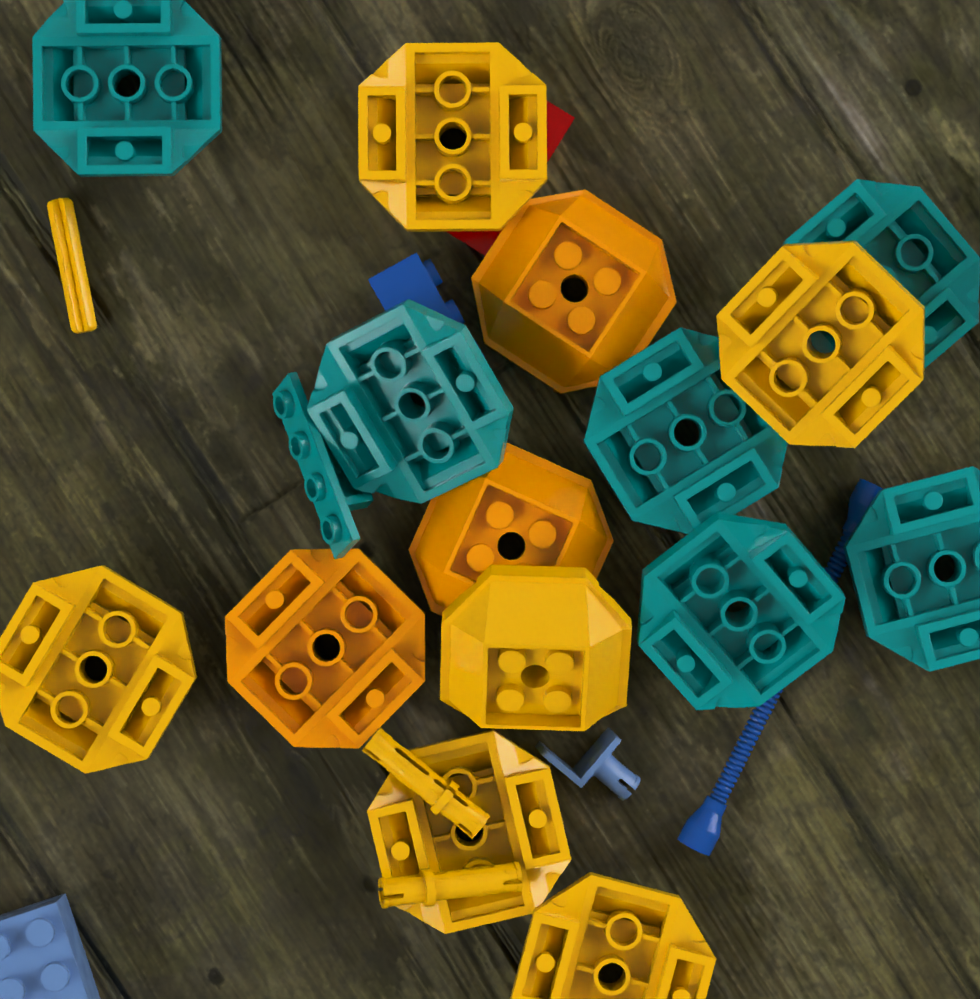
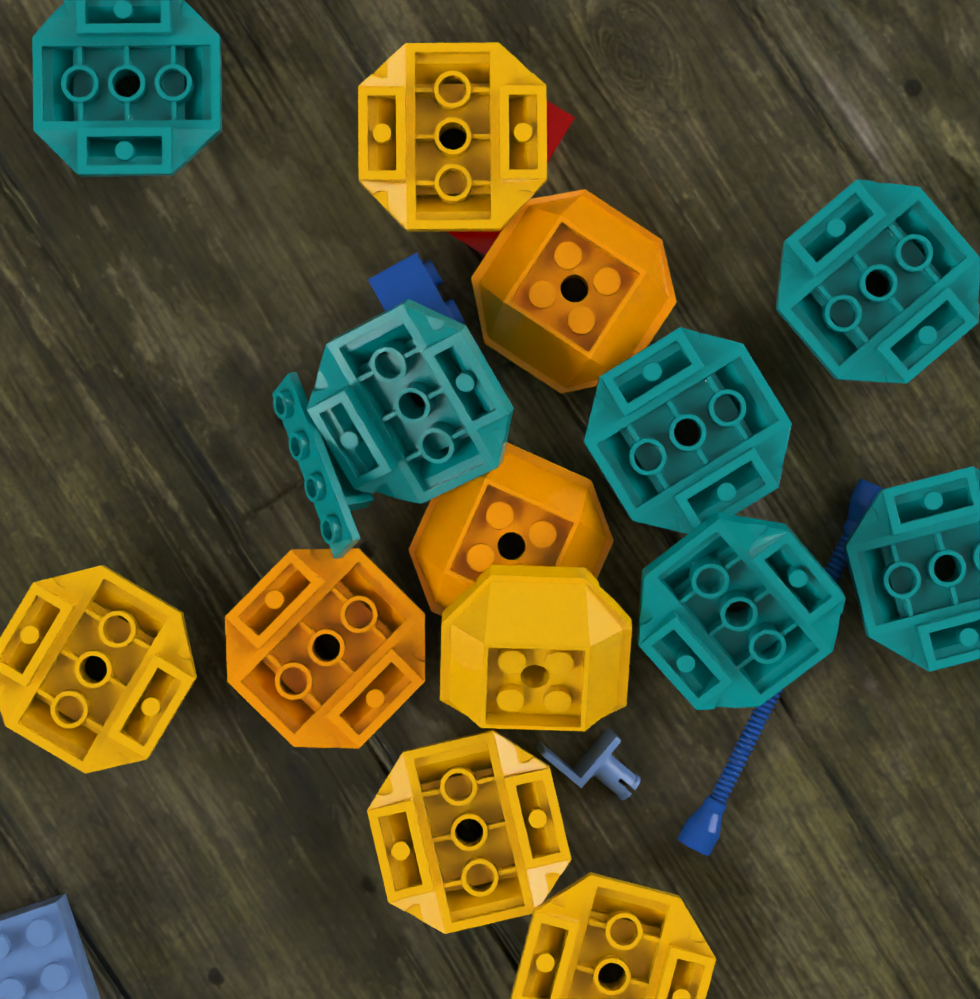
(71, 265): yellow axle -> none
(434, 789): yellow pin -> none
(435, 886): yellow pin -> none
(815, 394): yellow piece -> none

